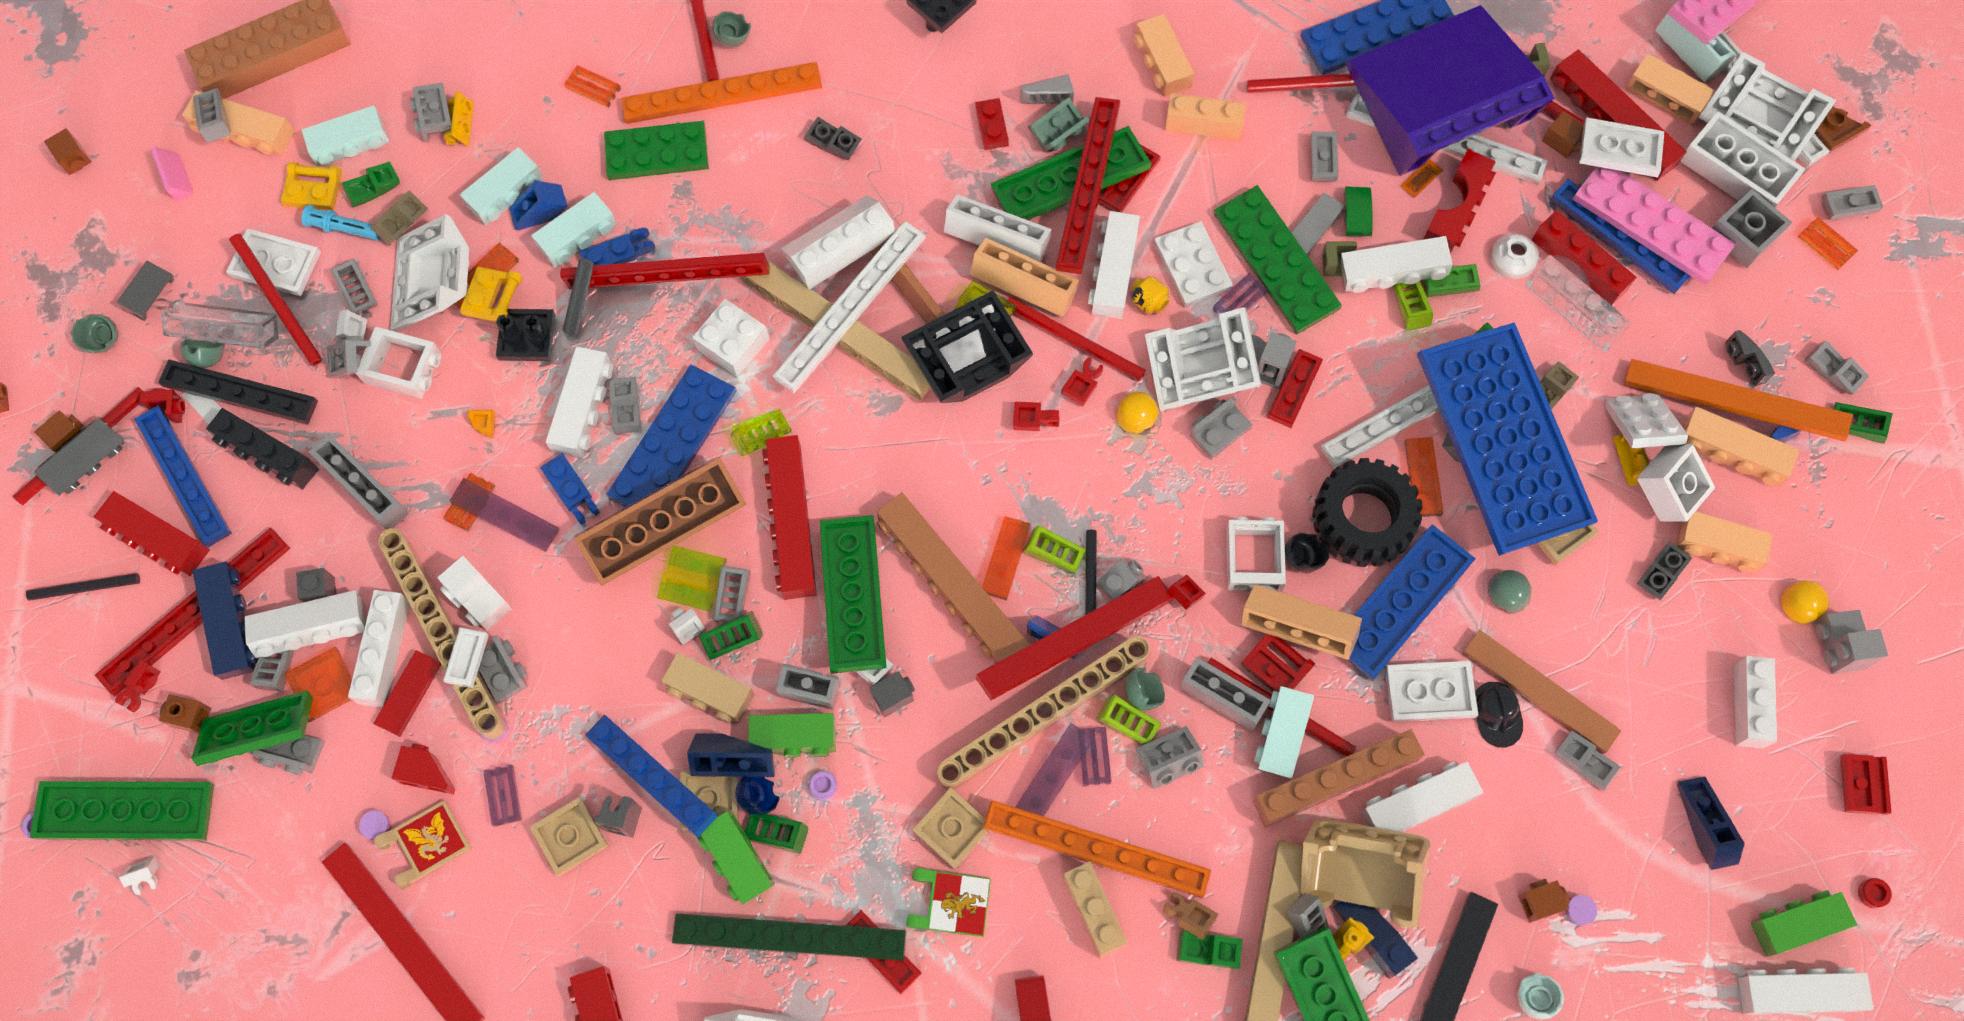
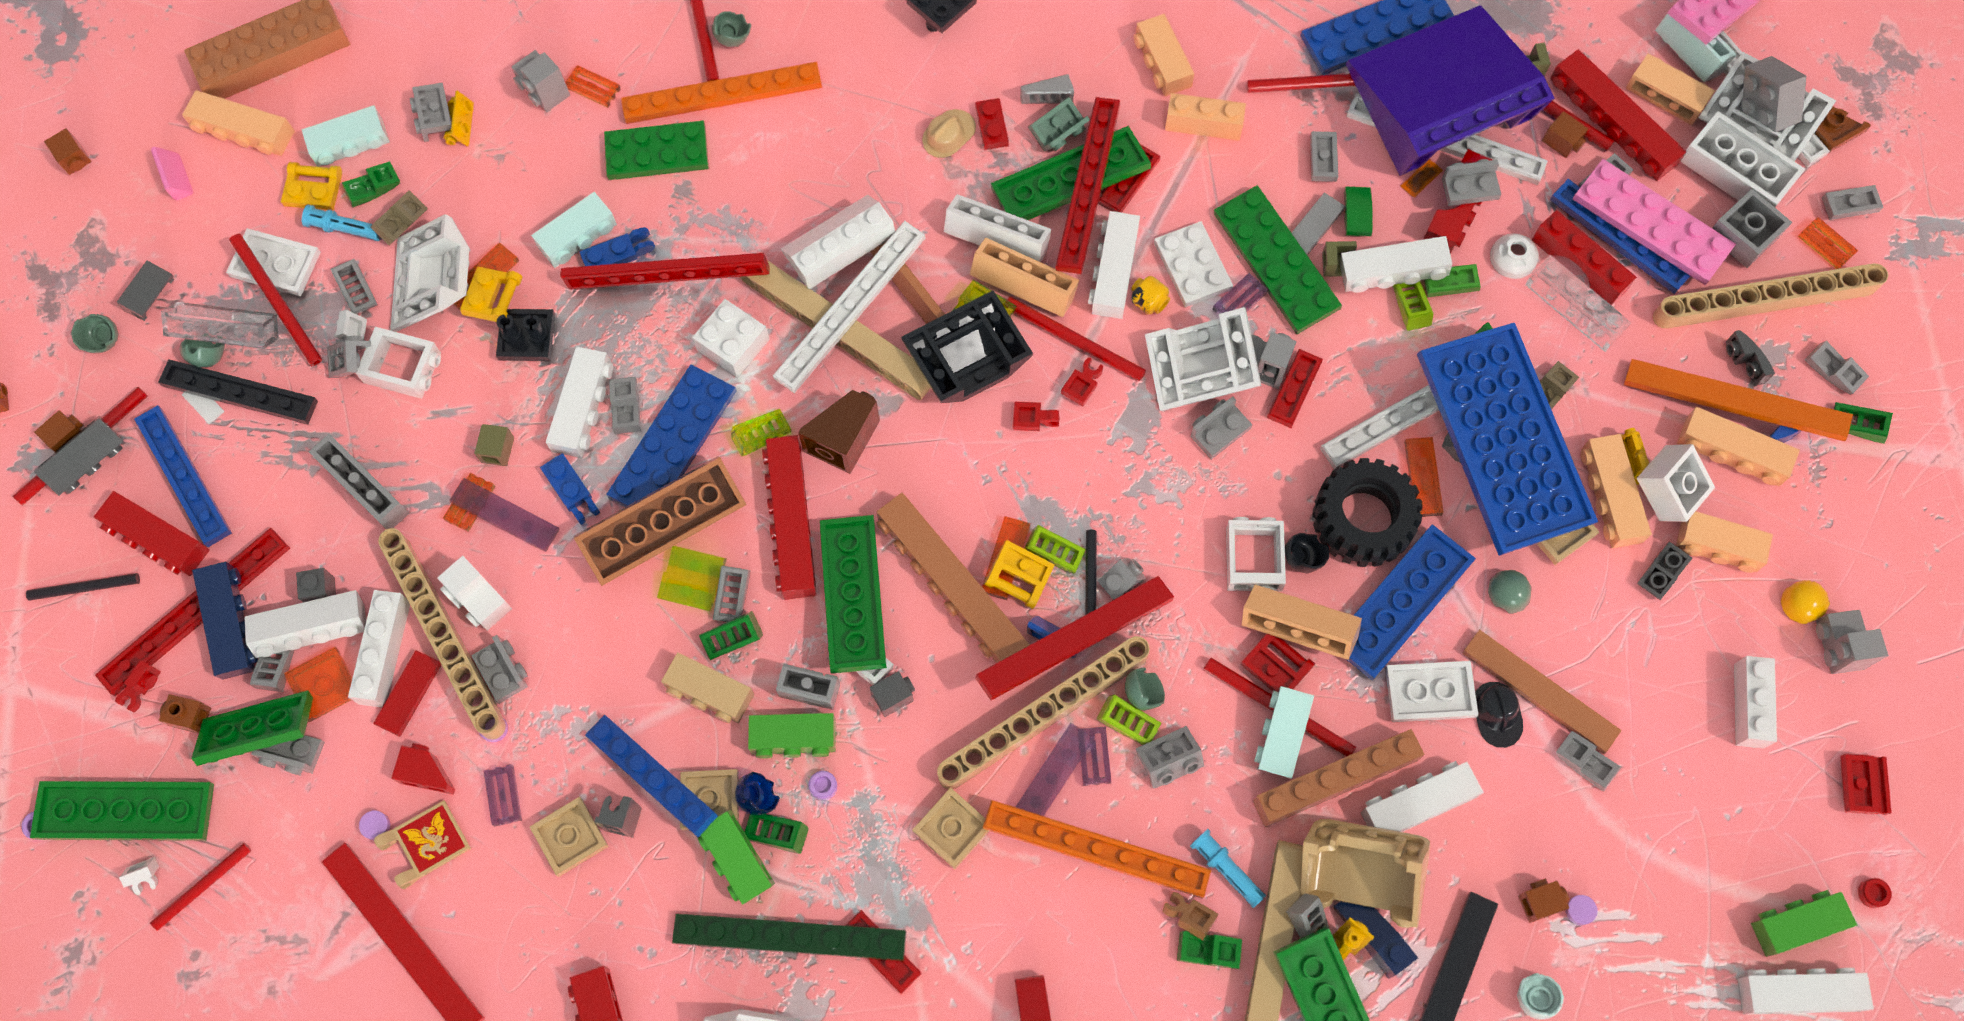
(167, 400): red bracket -> none
(203, 884): none -> red bar
(211, 118): light grey slope -> none
(261, 448): black brick -> none
(466, 657): white tile -> none
(483, 421): light orange tile -> none
(494, 445): none -> olive panel
(501, 186): light aqua brick -> none
(538, 205): blue slope -> none
(541, 80): none -> light grey brick
(578, 297): dark grey axle -> none
(686, 625): white tile -> none
(728, 757): dark blue slope -> none
(832, 139): dark grey slope -> none
(841, 430): none -> reddish brown slope
(948, 133): none -> tan piece
(955, 904): flag -> none
(1023, 566): none -> yellow plate
(1094, 909): tan brick -> none
(1137, 412): yellow hair -> none
(1186, 592): red tile -> none
(1218, 858): none -> medium azure pin
(1224, 694): light grey brick -> none
(1471, 182): none -> light grey bracket
(1615, 491): none -> light nougat brick
(1622, 147): white plate -> none
(1645, 421): white plate -> none
(1710, 824): dark blue slope -> none
(1773, 93): none -> light grey brick
(1780, 289): none -> tan beam

